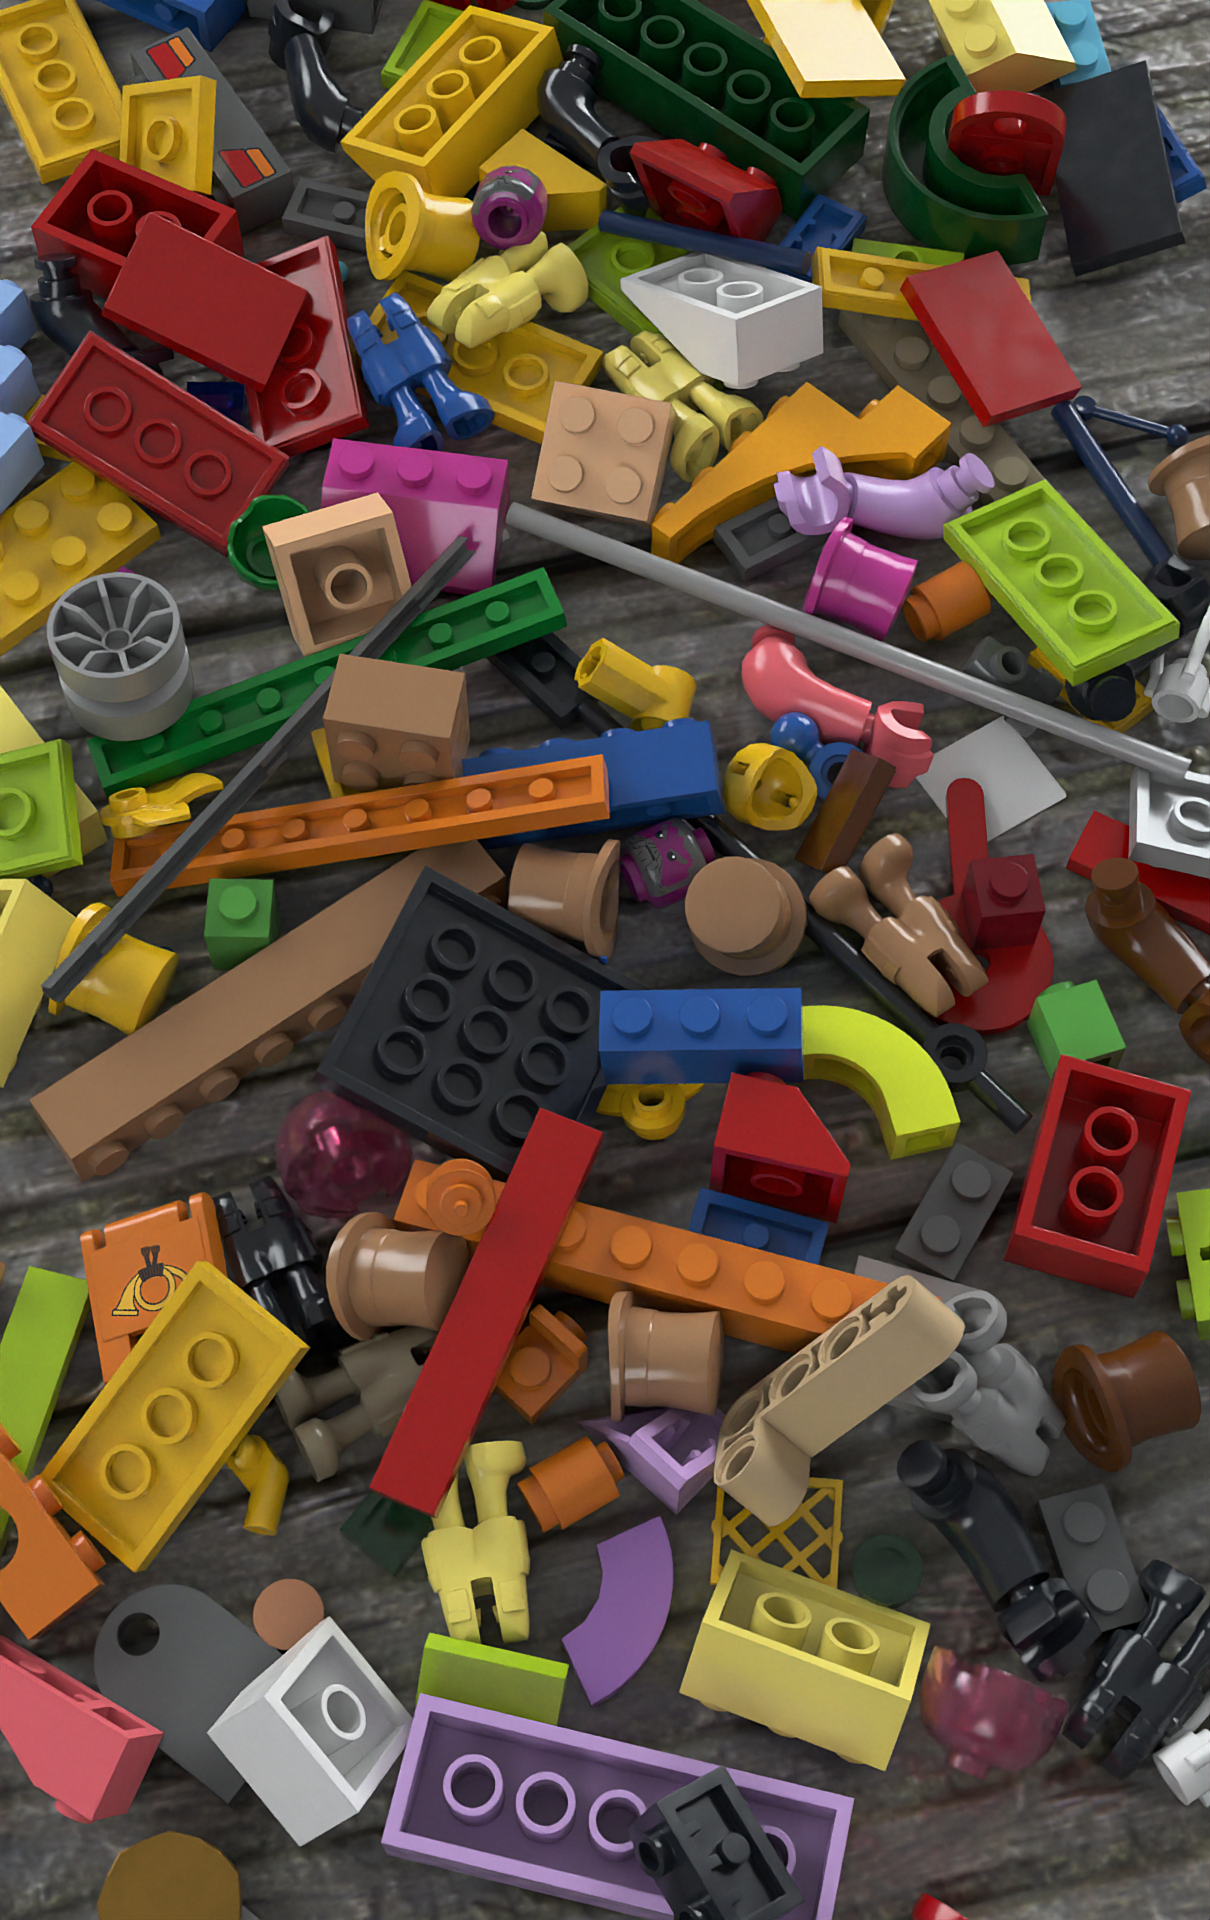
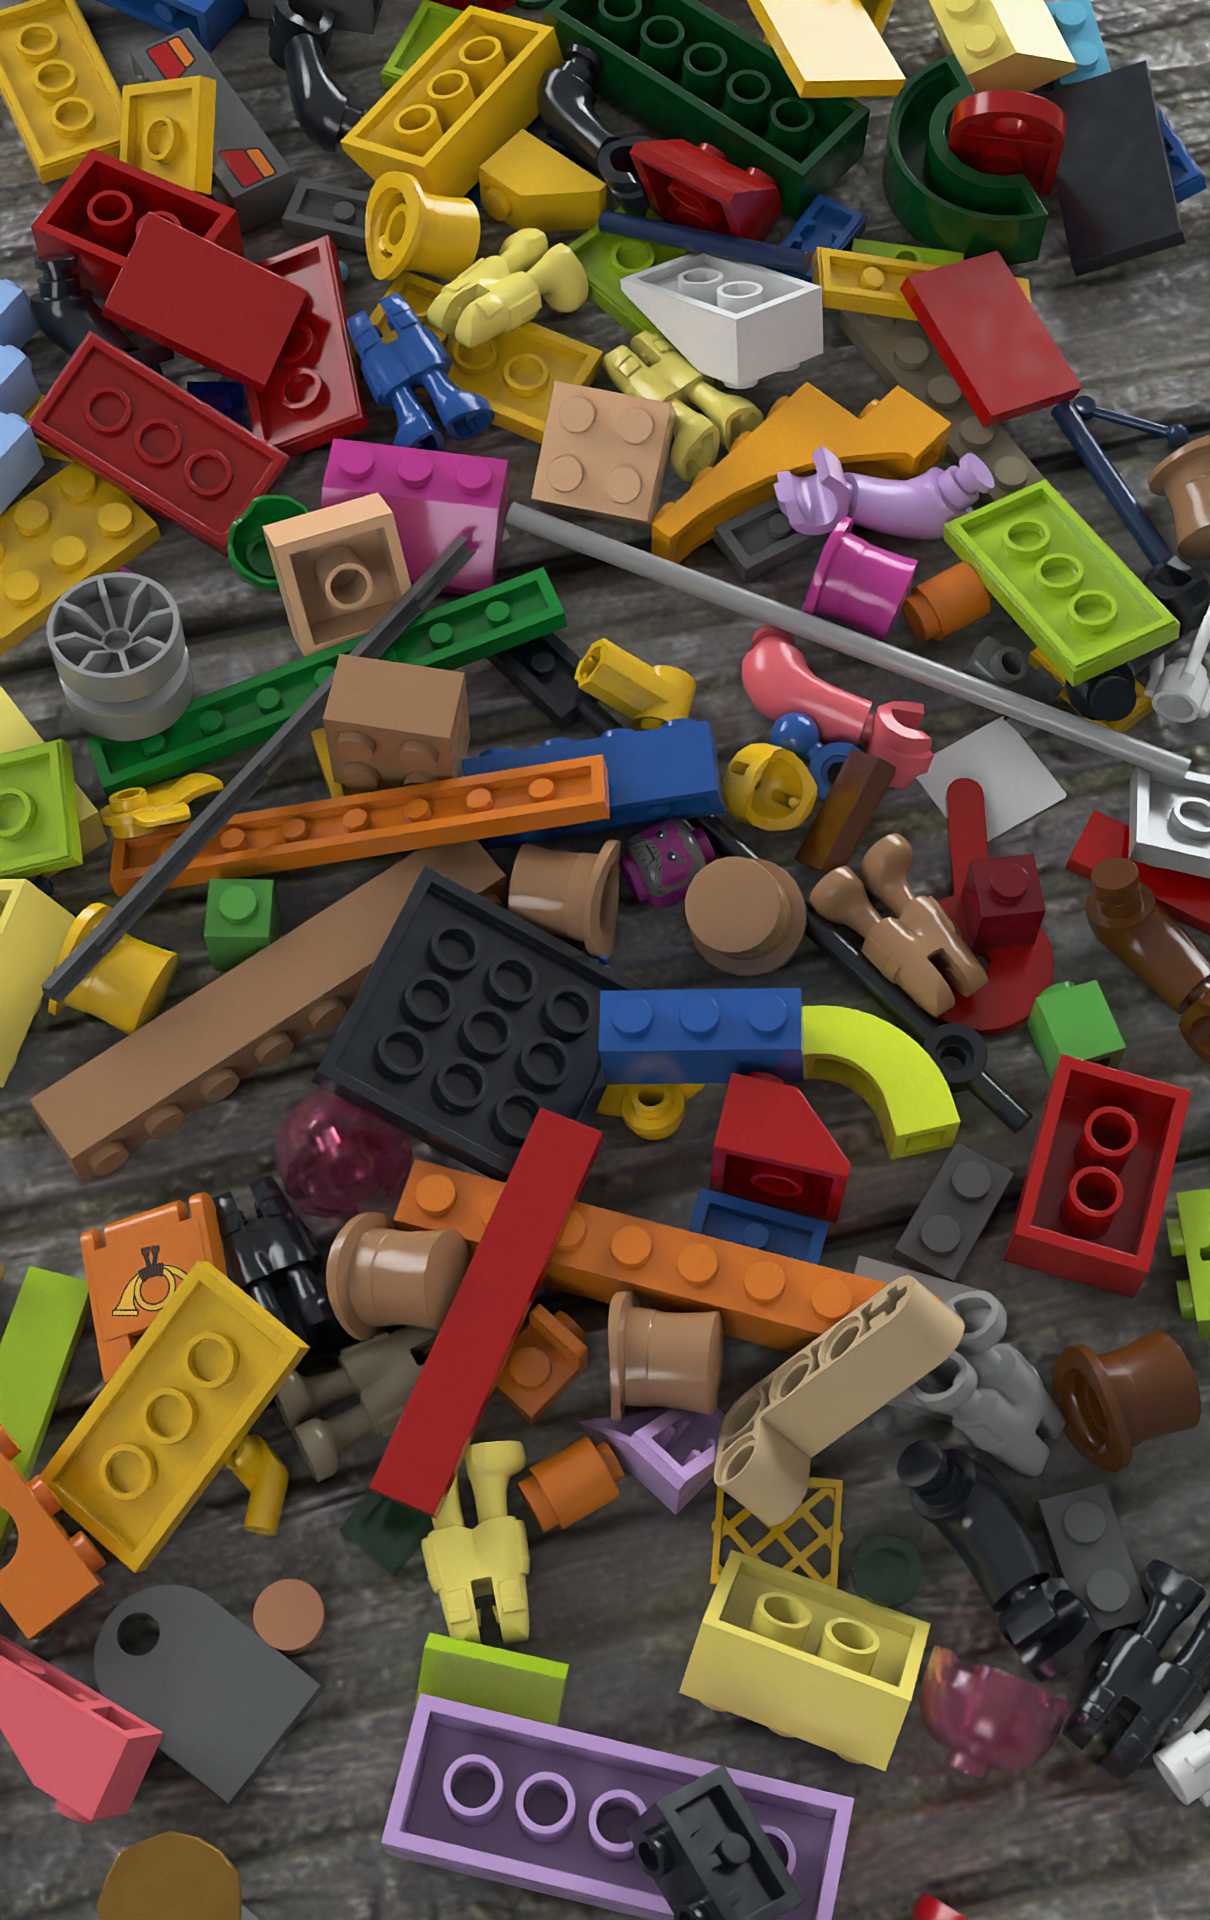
(314, 1733): white slope -> none
(460, 1197): orange wheel -> none
(509, 207): magenta head -> none
(629, 1613): medium lavender tile -> none

